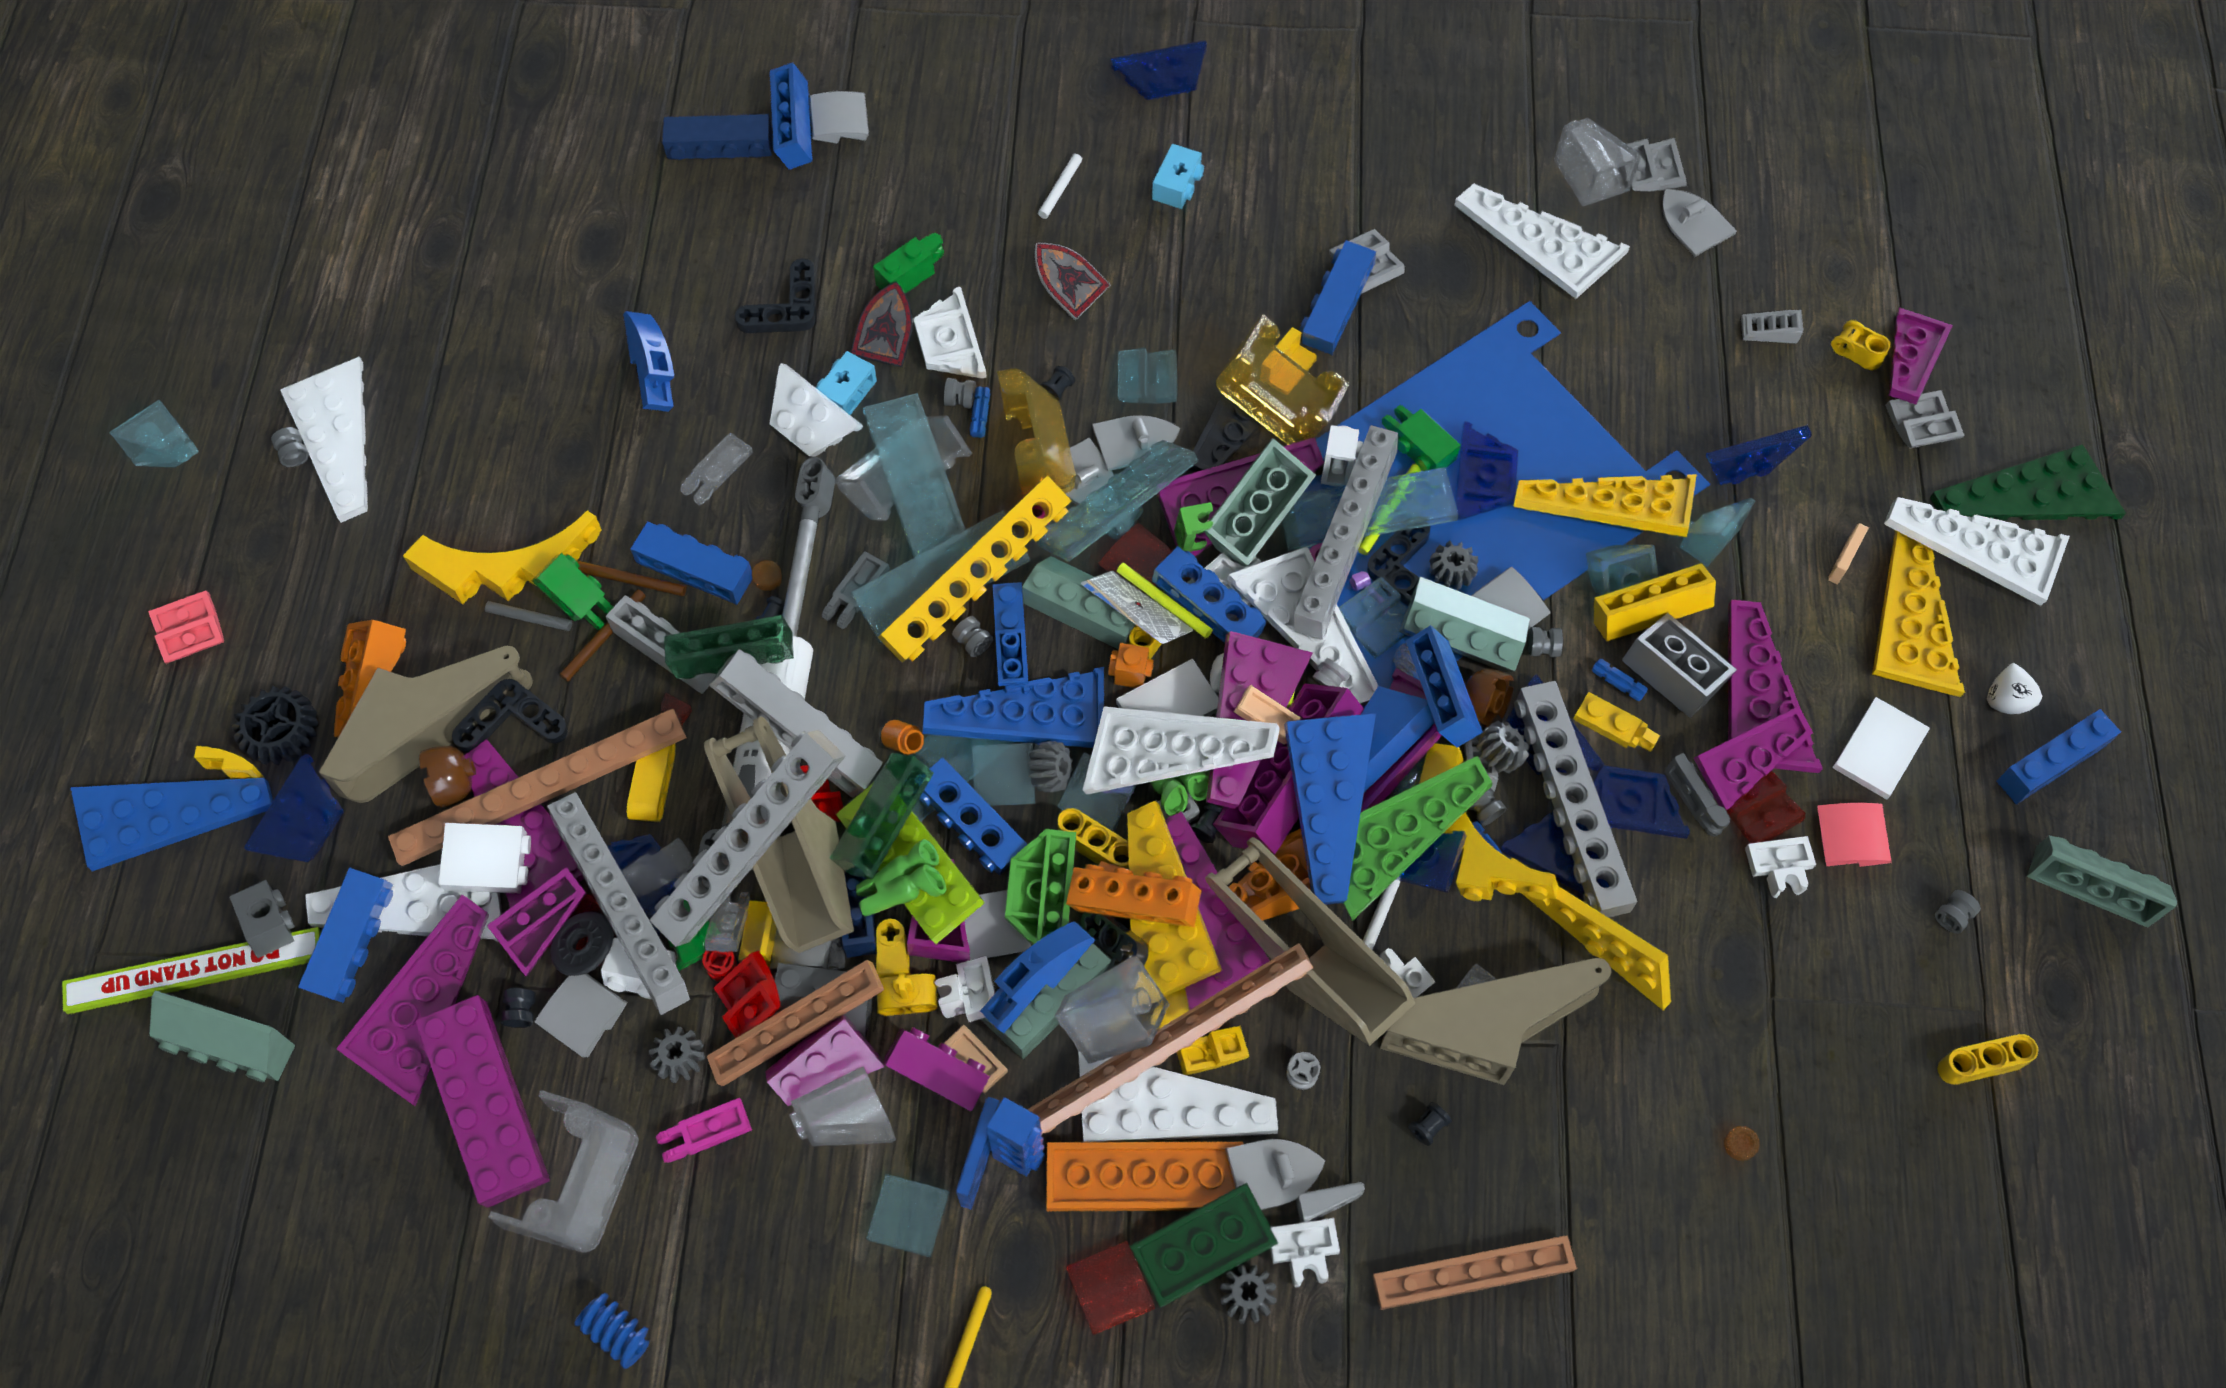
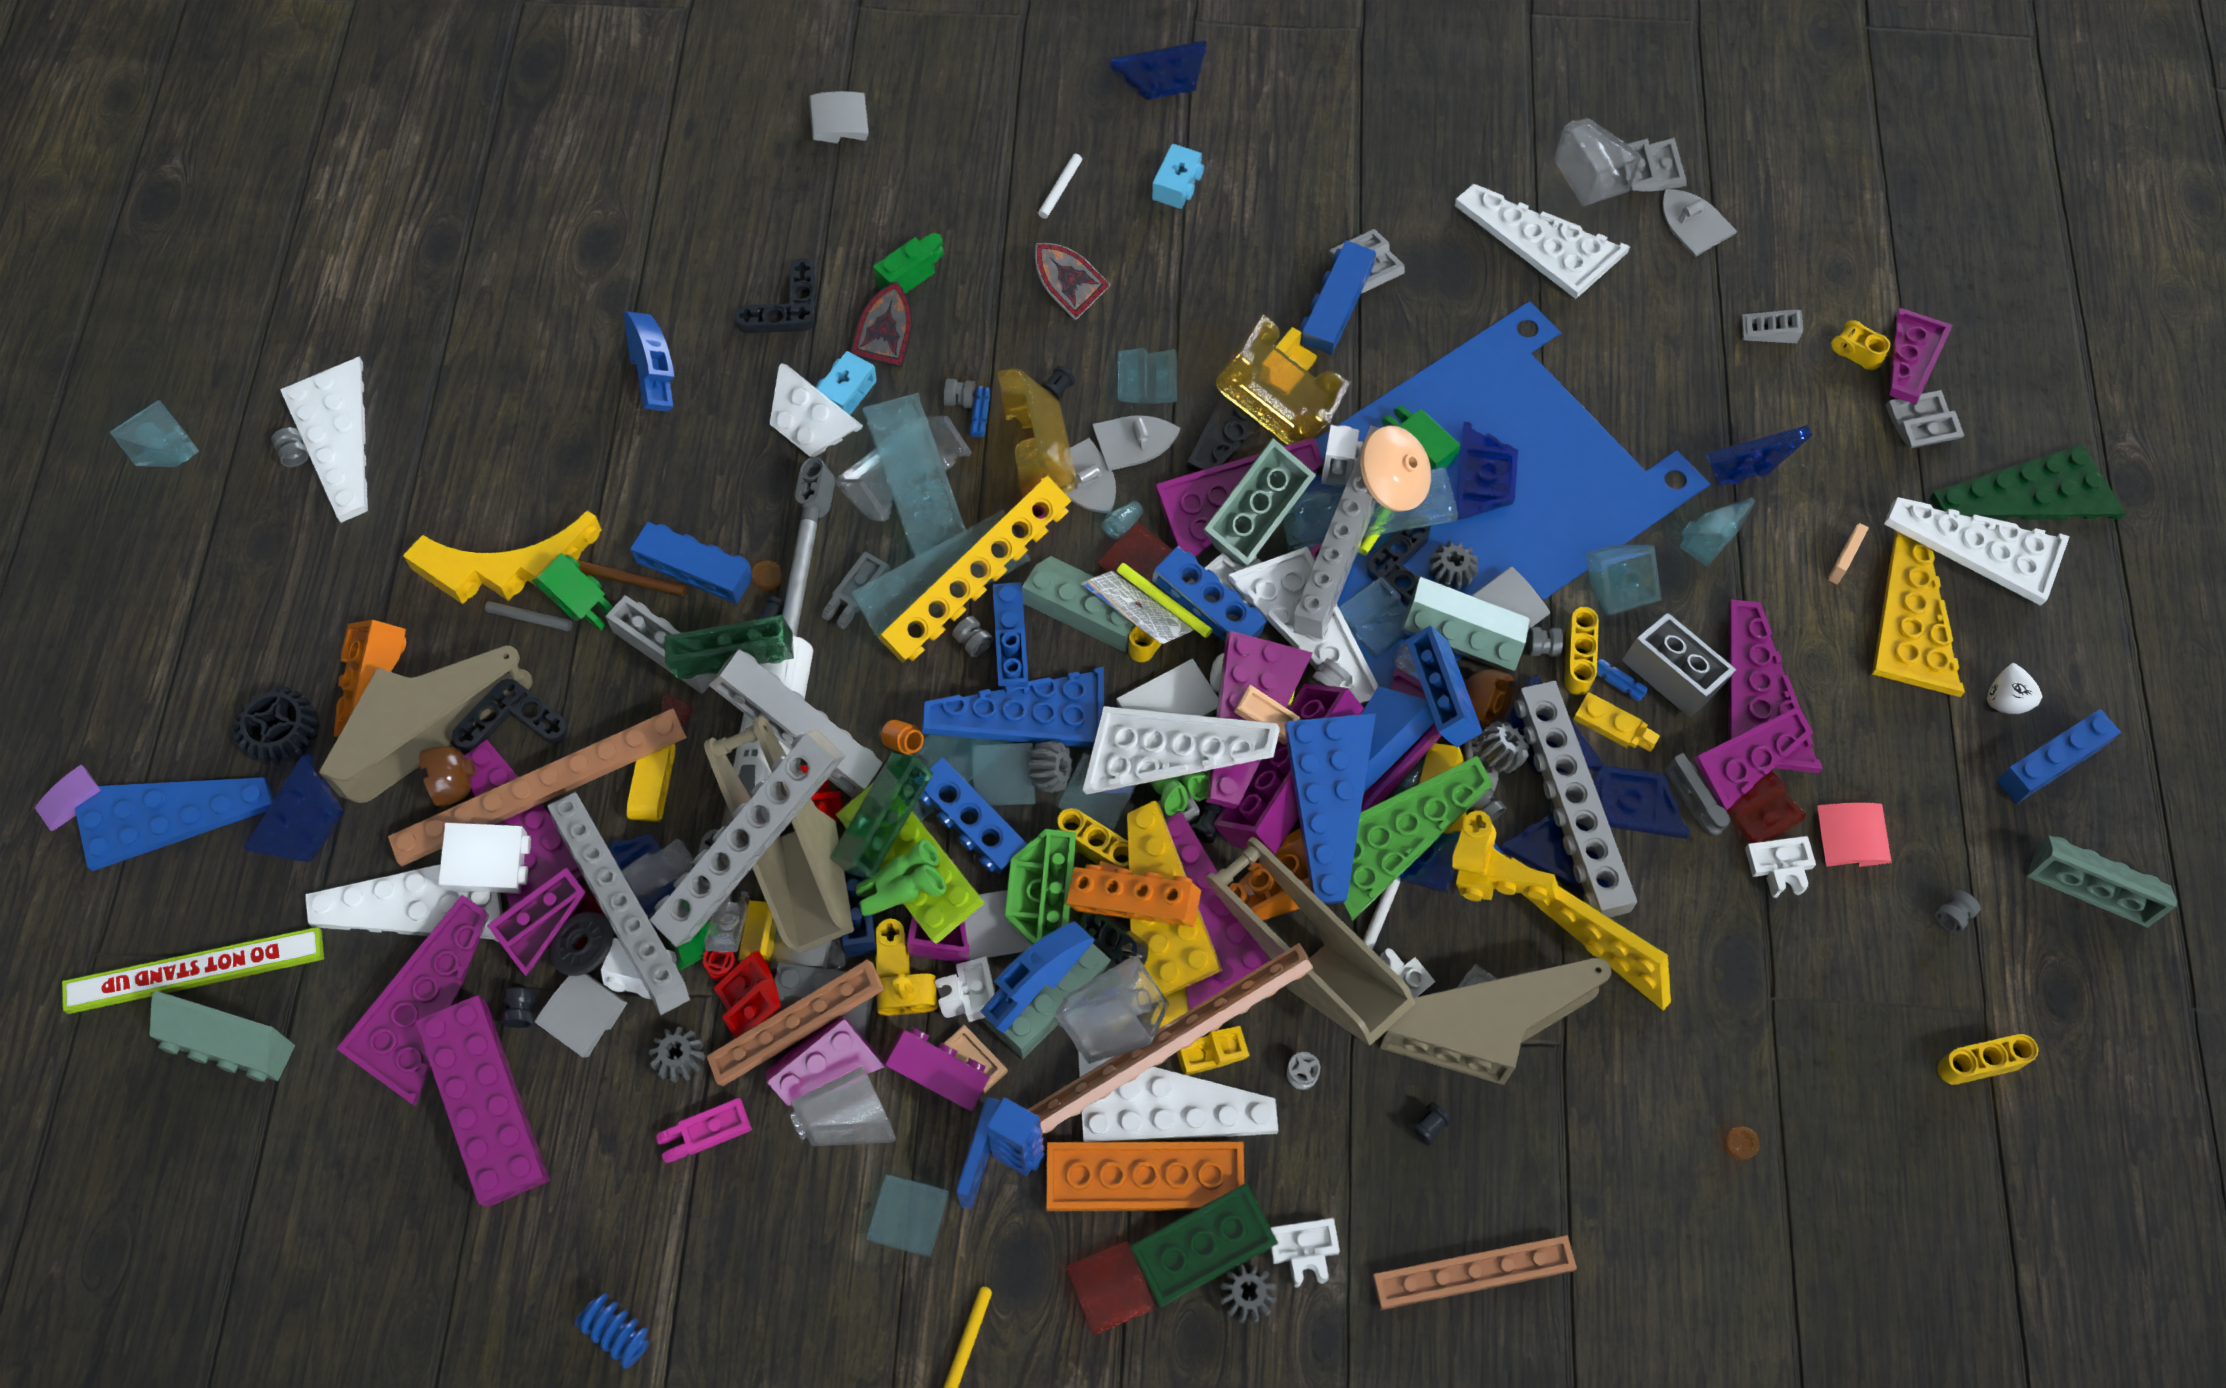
(61, 800): none -> medium lavender slope
(186, 626): coral slope -> none
(232, 764): yellow slope -> none
(262, 918): dark grey brick -> none
(347, 935): blue brick -> none
(591, 1186): clear windscreen -> none
(594, 644): reddish brown bar -> none
(716, 468): clear hinge -> none
(717, 136): dark blue brick -> none
(790, 116): blue brick -> none
(949, 338): white wing -> none
(1117, 499): clear light blue plate -> none
(1130, 665): orange brick -> none
(1192, 521): bright green hinge -> none
(1274, 1170): light grey shield -> none
(1321, 1202): light grey slope -> none
(1360, 581): medium lavender hand -> none
(1395, 468): none -> light nougat dish
(1475, 848): none -> yellow piece
(1576, 662): none -> yellow beam
(1620, 501): yellow wing -> none
(1647, 602): yellow brick -> none
(1881, 748): white tile -> none

